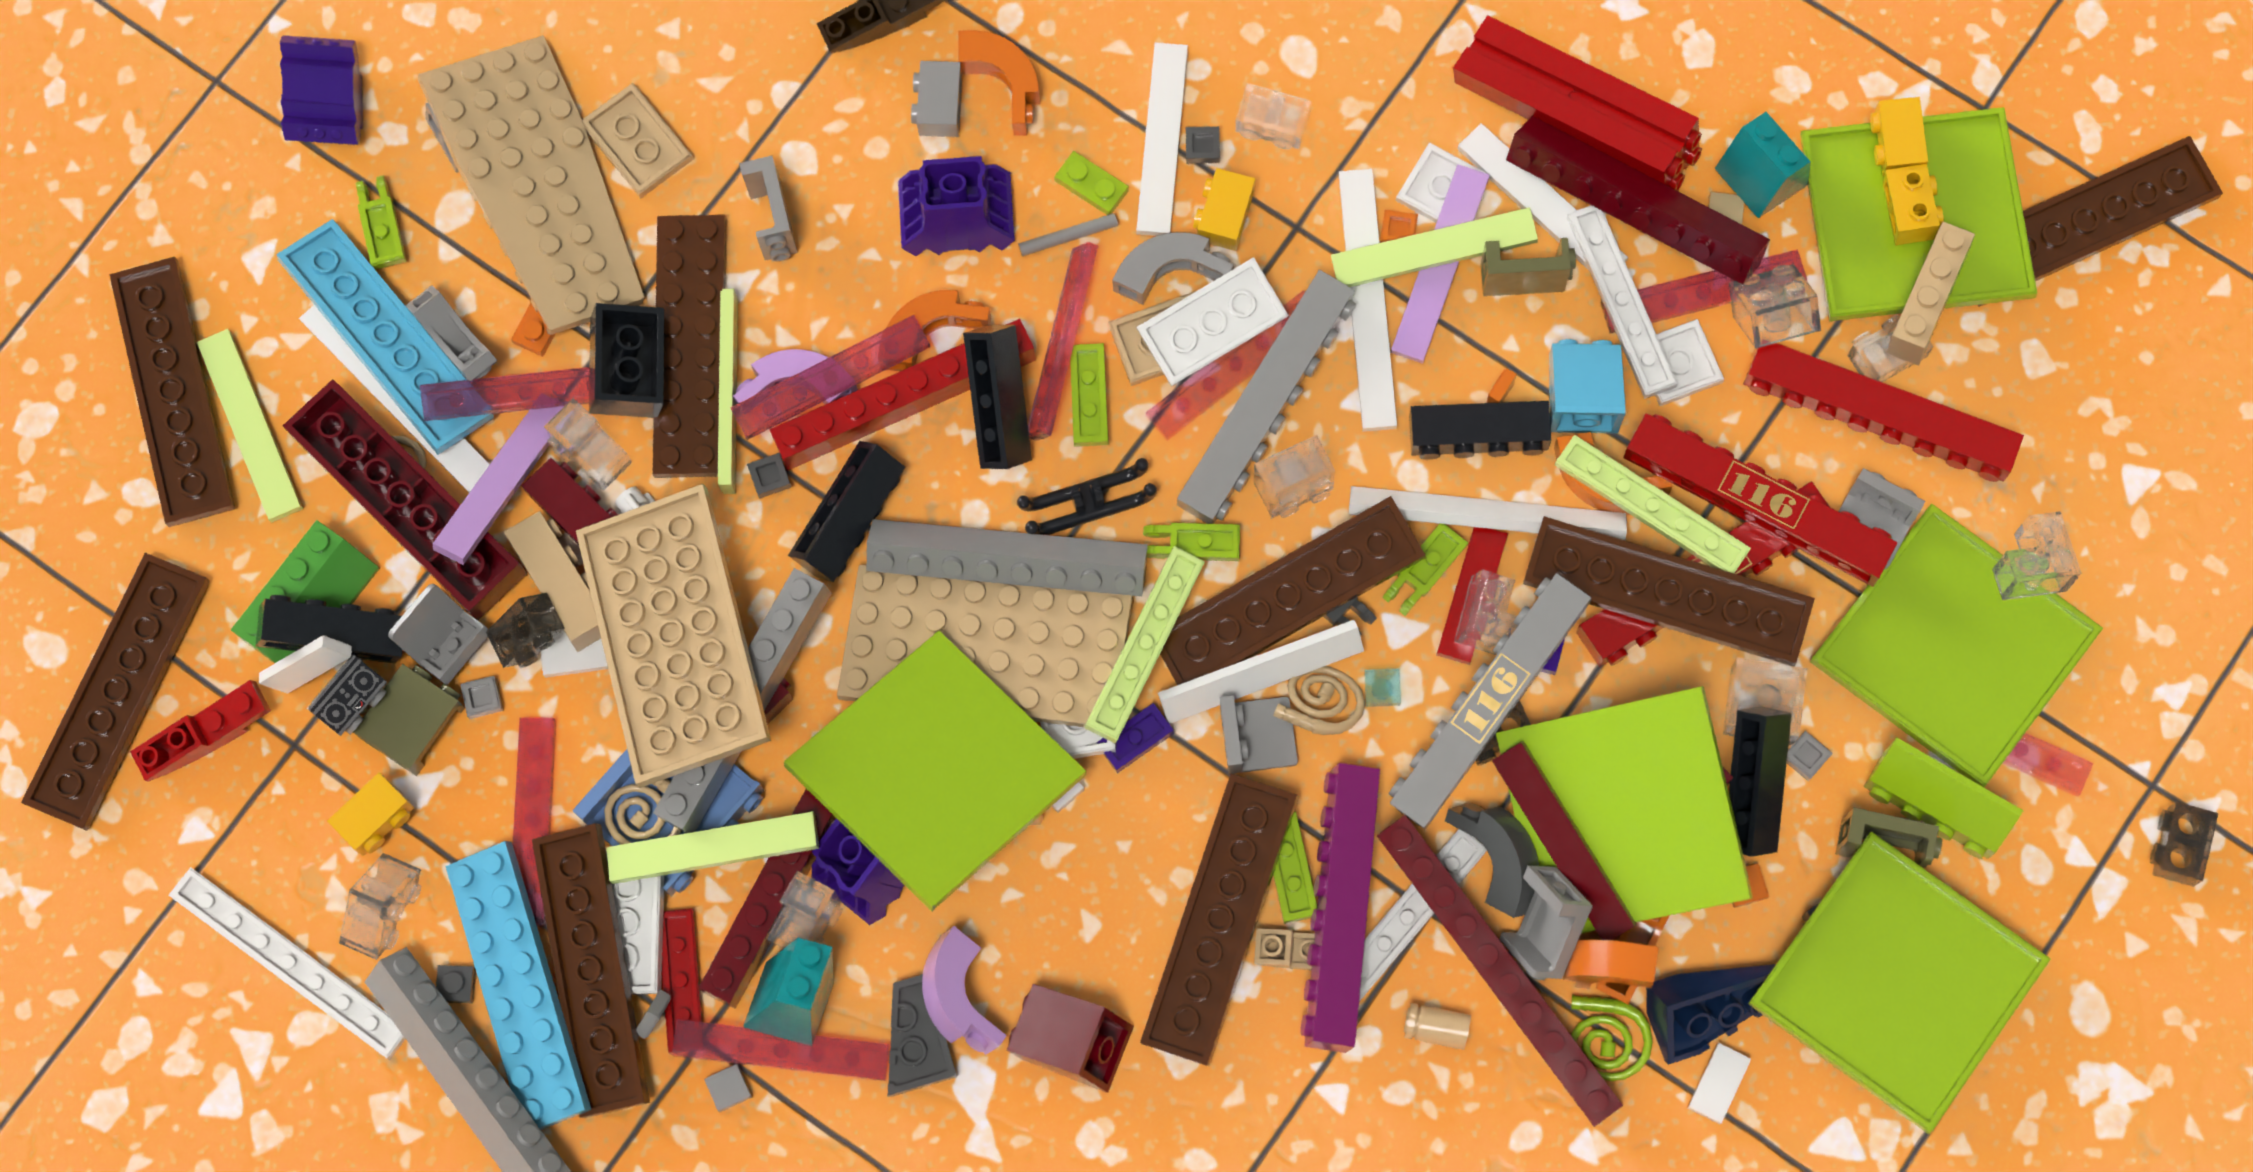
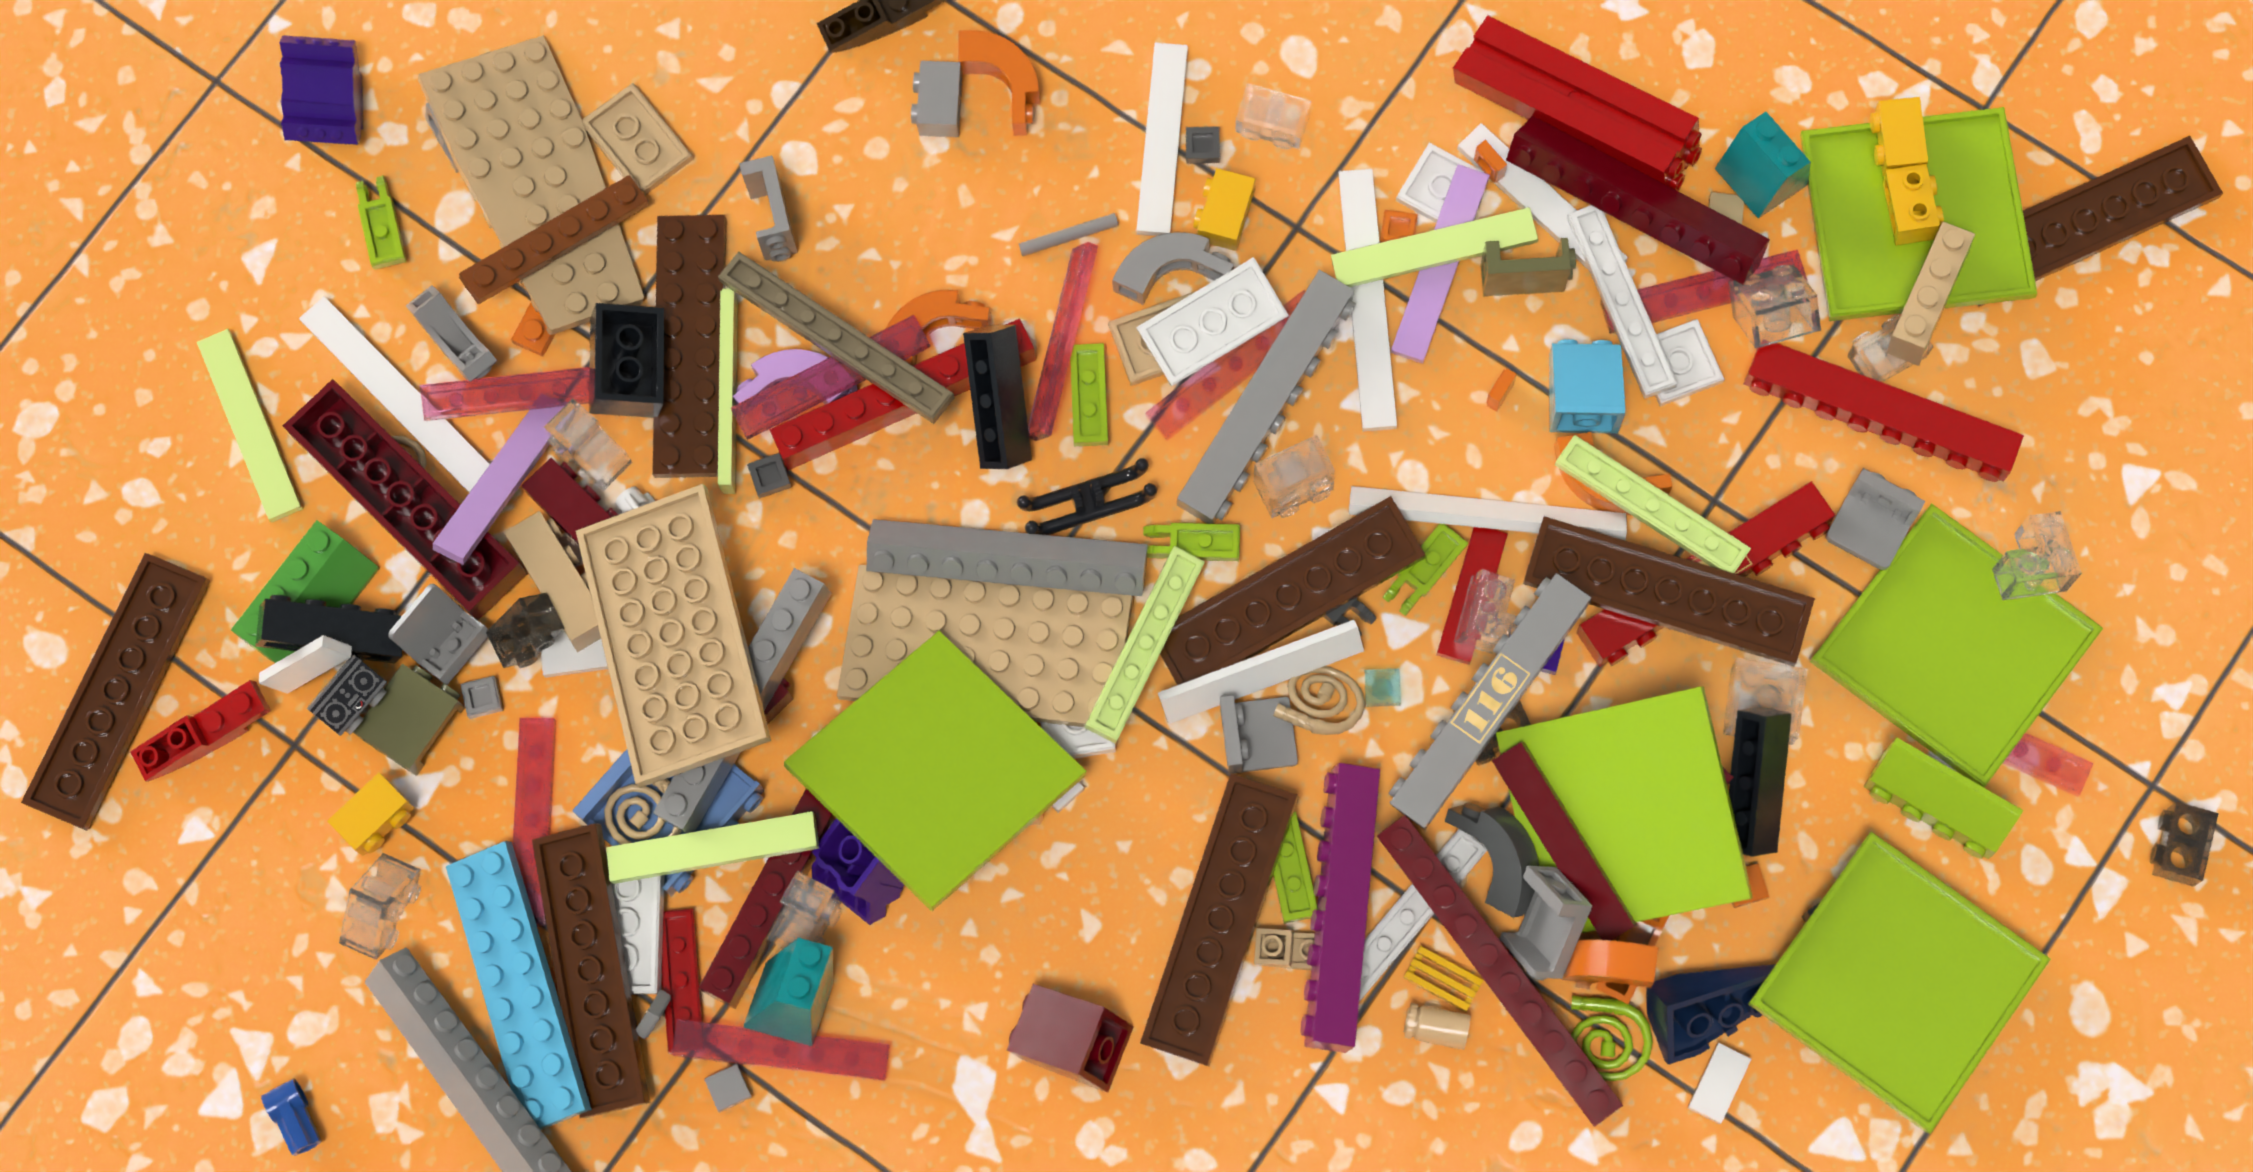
(172, 392): reddish brown plate -> none
(288, 962): white tile -> none
(288, 1109): none -> blue piece
(376, 327): medium azure plate -> none
(456, 983): dark grey plate -> none
(553, 239): none -> dark orange plate
(836, 337): none -> dark tan tile
(847, 511): black brick -> none
(917, 1050): dark grey wing -> none
(946, 995): lavender arch -> none
(955, 206): dark purple slope -> none
(1091, 183): lime plate -> none
(1138, 737): dark purple plate -> none
(1449, 966): none -> yellow tile
(1480, 429): black brick -> none
(1490, 161): none -> orange tile
(1760, 499): red brick -> none
(1807, 756): light grey tile -> none
(1894, 830): olive panel -> none

